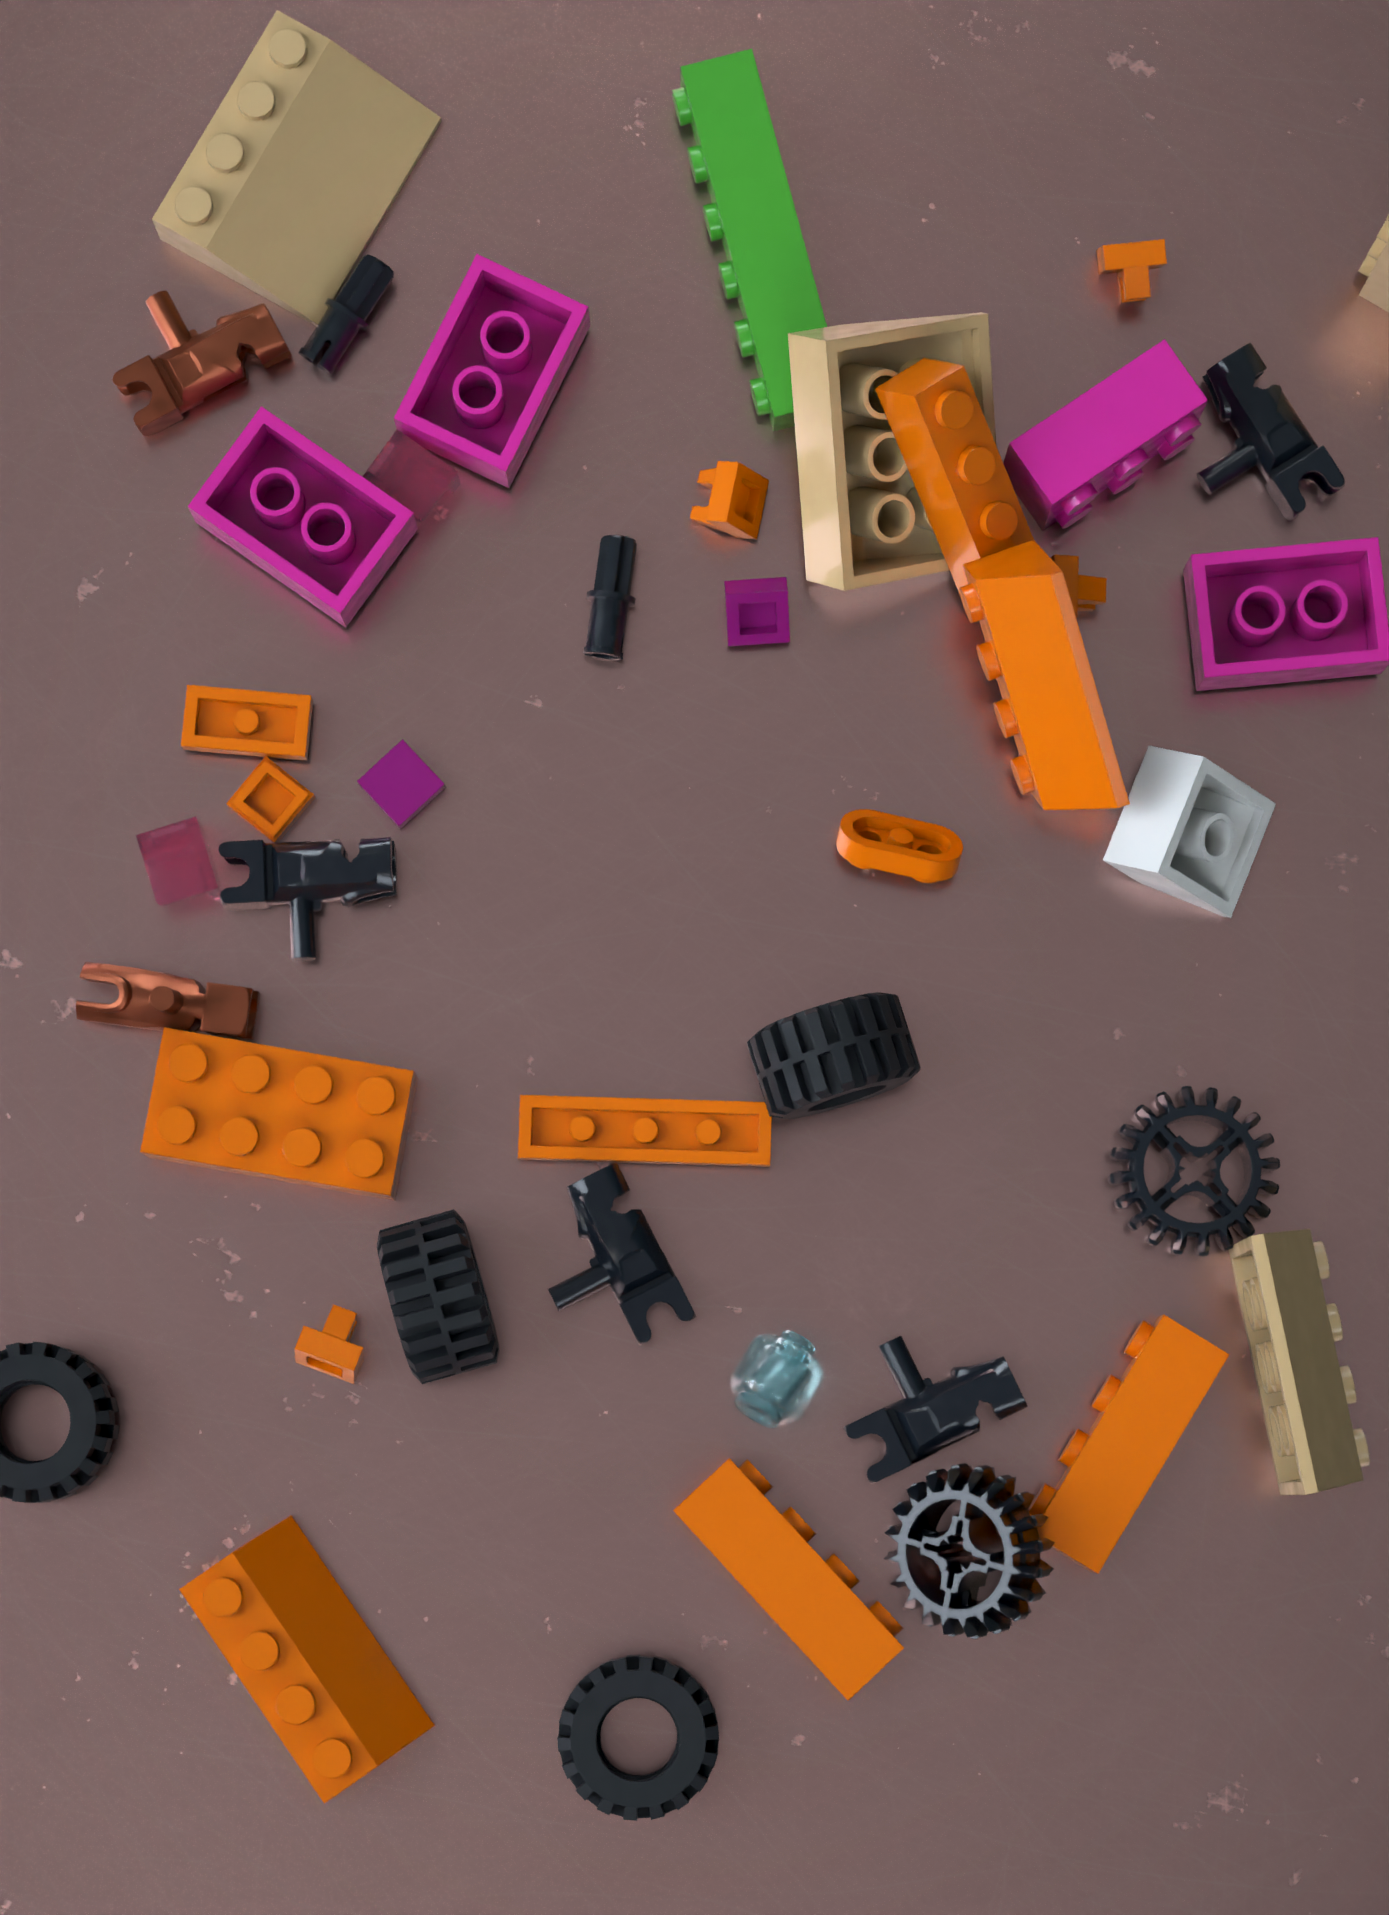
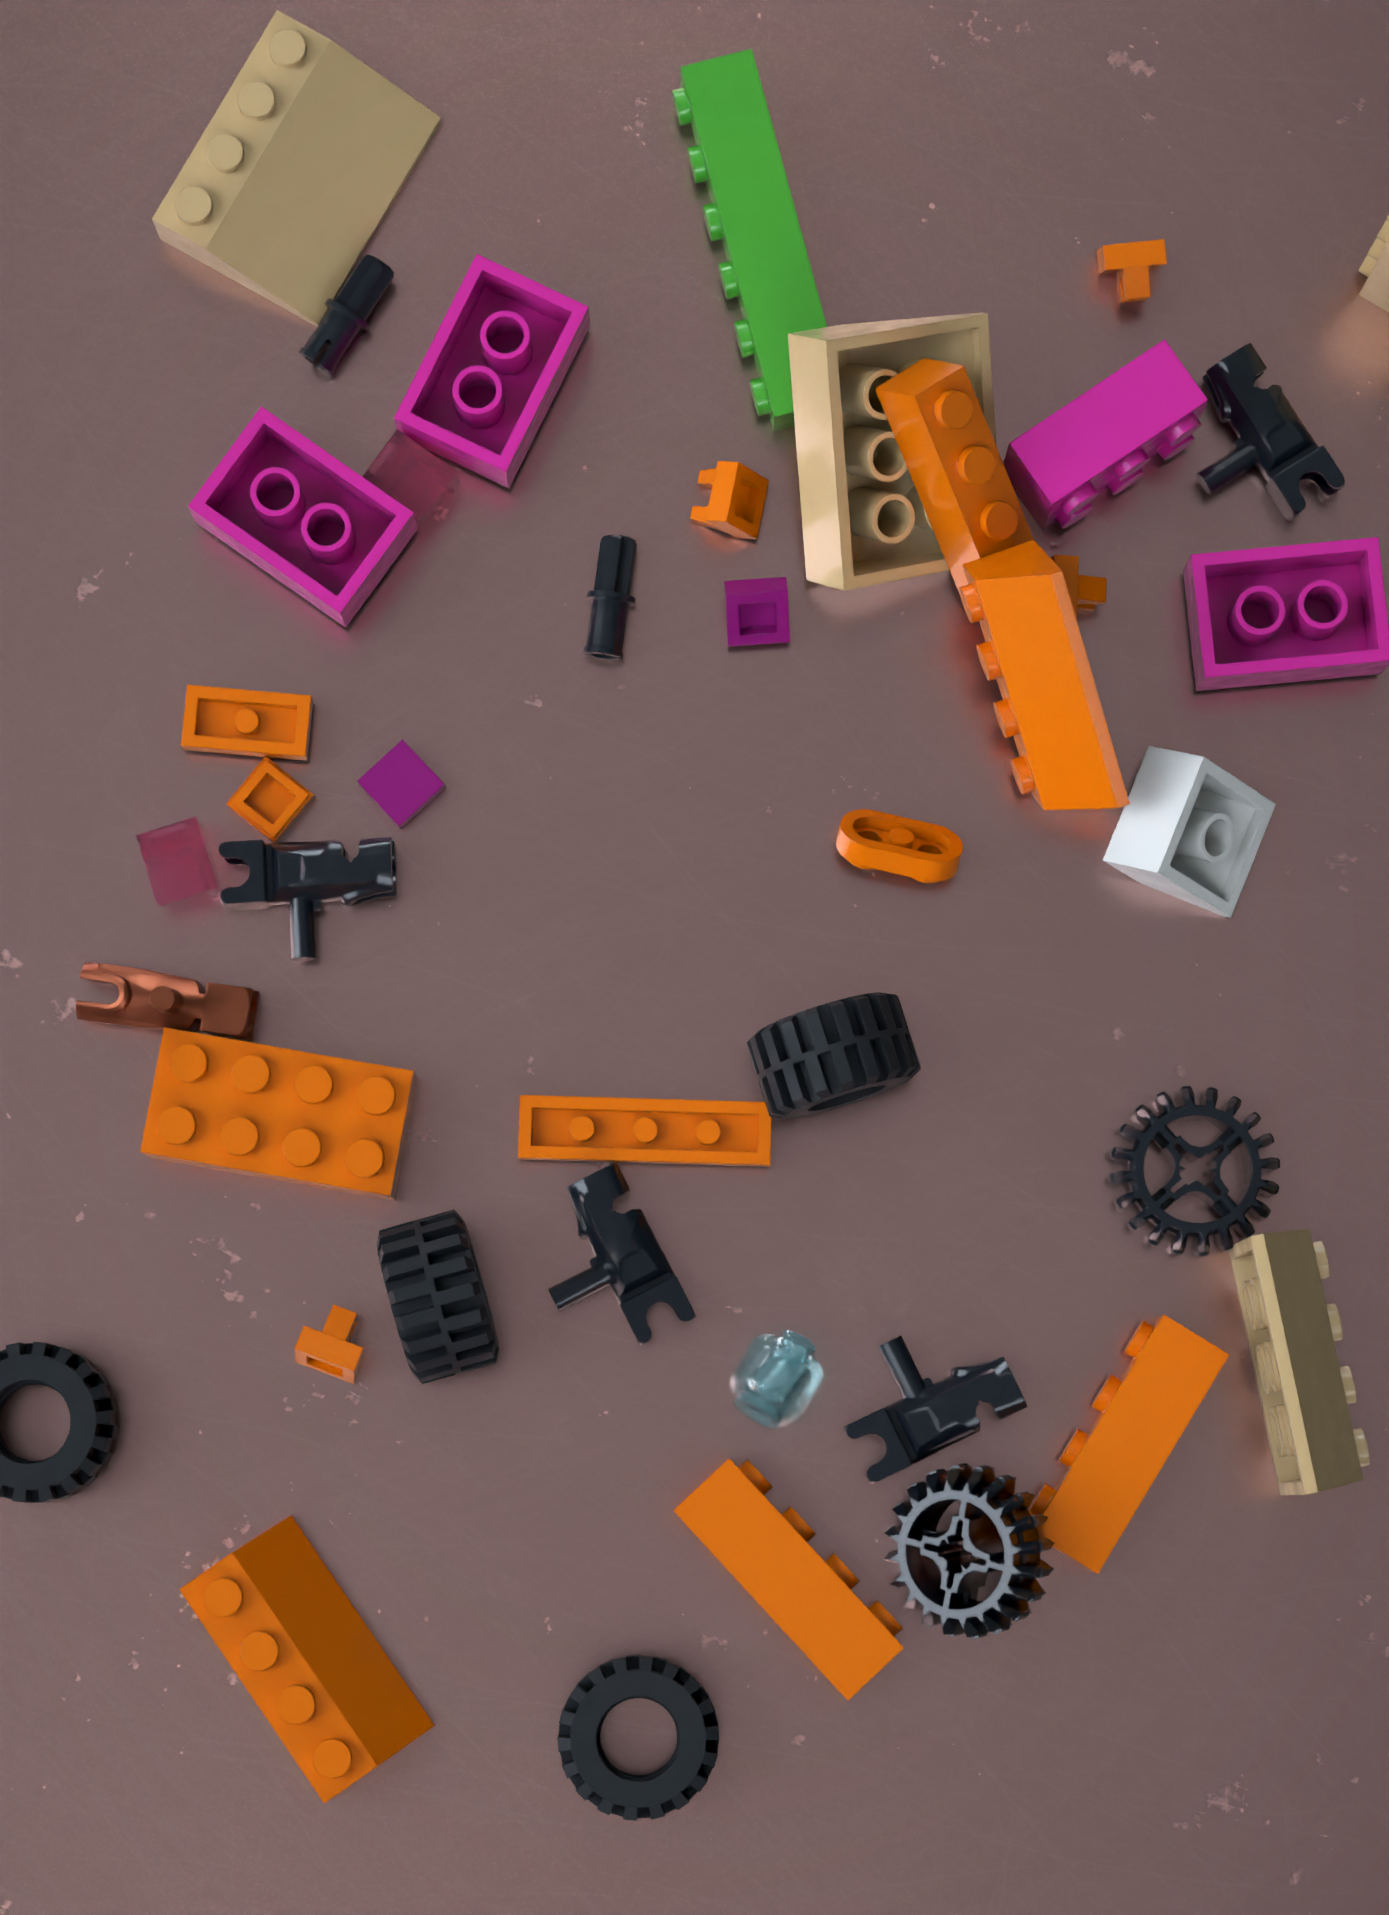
(197, 363): copper piece -> none

